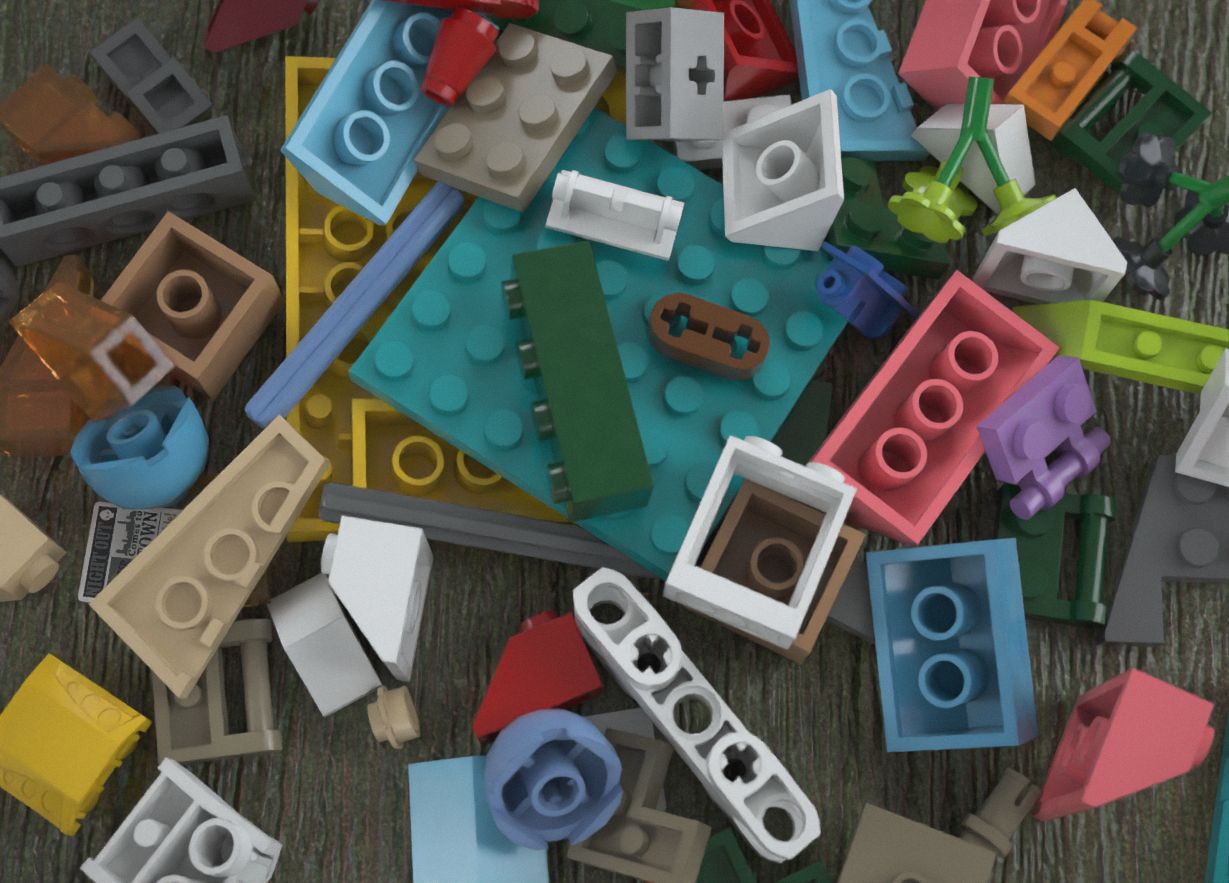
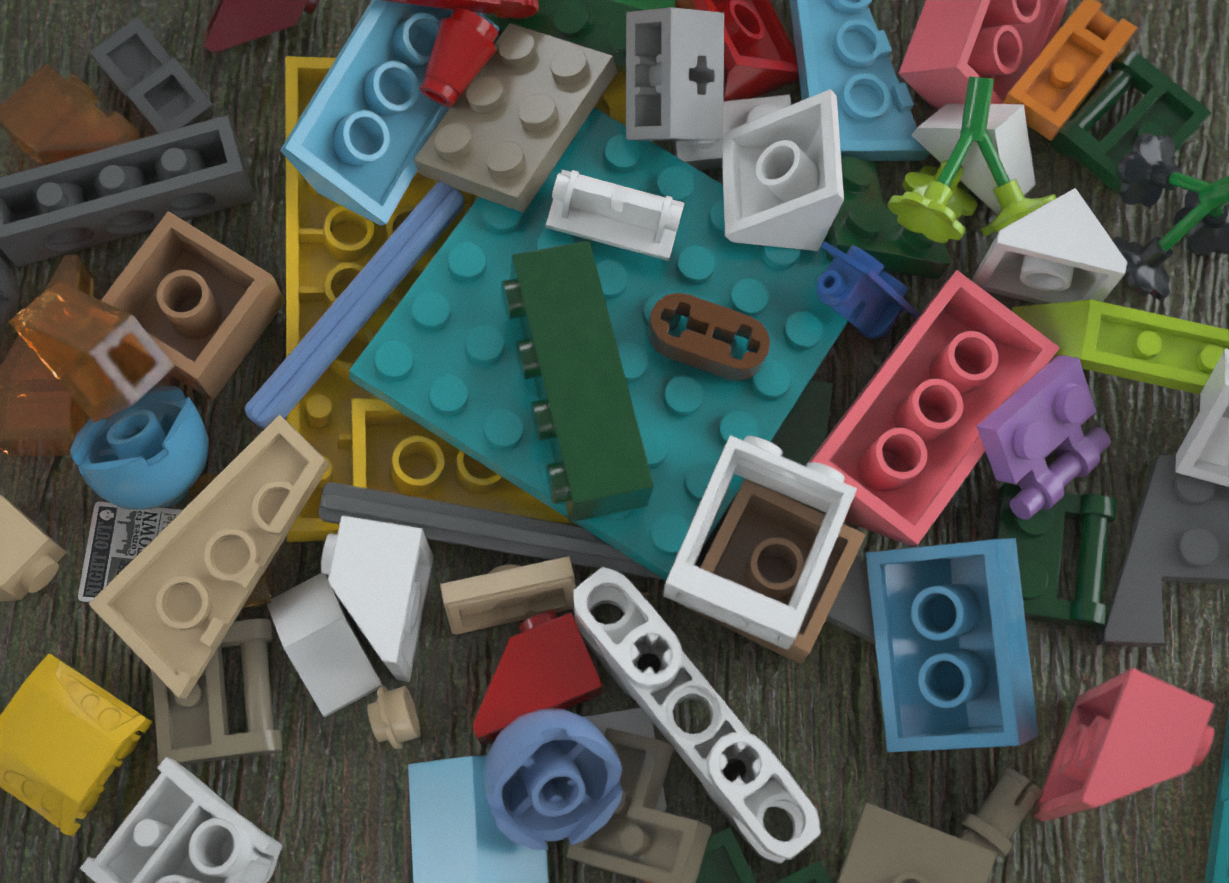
(509, 594): none -> tan plate

